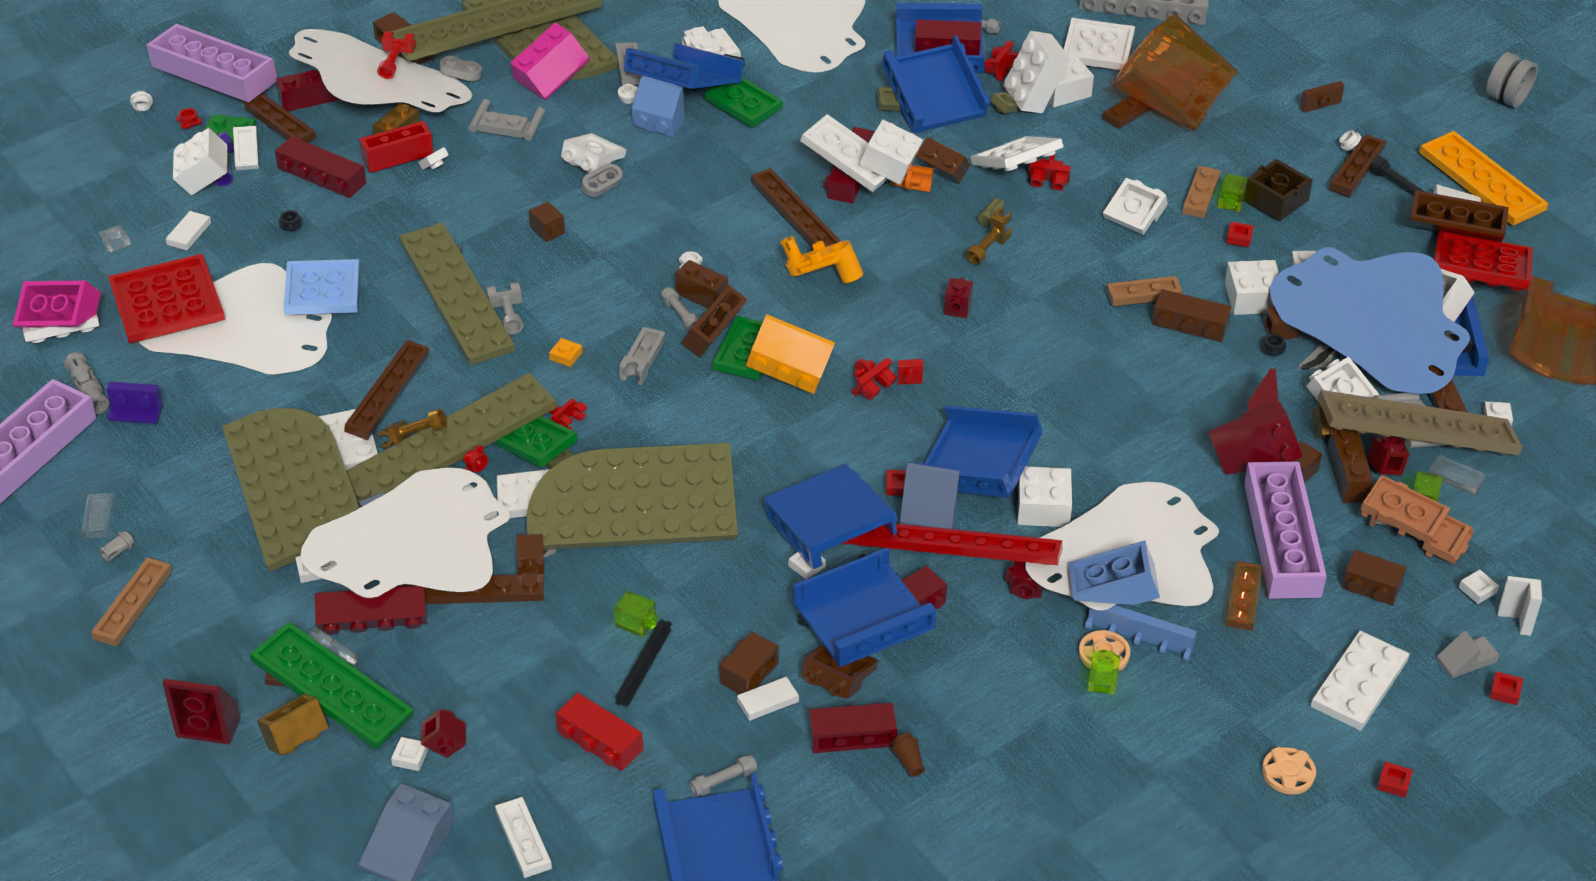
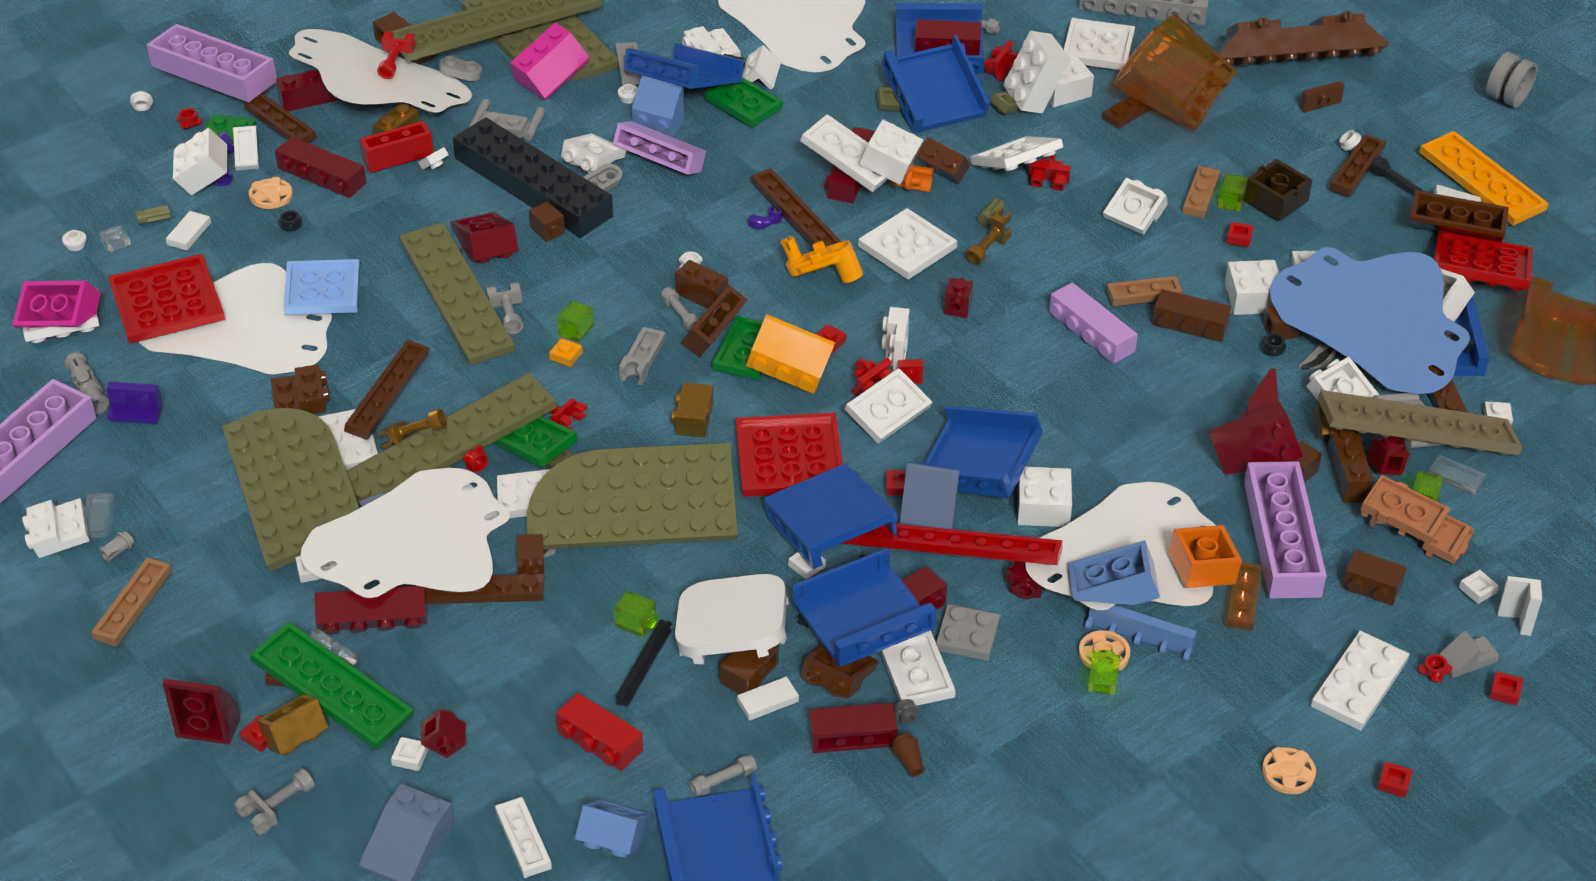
(55, 527): none -> white plate
(74, 240): none -> white plate
(152, 214): none -> olive piece
(252, 735): none -> red plate
(266, 818): none -> light grey bar
(270, 191): none -> light nougat wheel
(302, 390): none -> reddish brown plate
(486, 236): none -> dark red slope
(532, 175): none -> black brick
(575, 321): none -> clear neon green brick
(612, 827): none -> medium blue slope
(659, 147): none -> lavender brick
(693, 409): none -> pearl gold brick
(731, 616): none -> white tile
(761, 222): none -> dark purple arm
(762, 65): none -> white panel
(785, 450): none -> red plate
(833, 334): none -> red plate
(888, 405): none -> white plate
(897, 335): none -> white plate
(906, 711): none -> dark grey plate
(907, 243): none -> white plate
(918, 670): none -> white plate
(968, 632): none -> light grey plate
(1093, 323): none -> lavender brick
(1204, 556): none -> orange brick
(1324, 38): none -> reddish brown piece
(1435, 667): none -> red plate

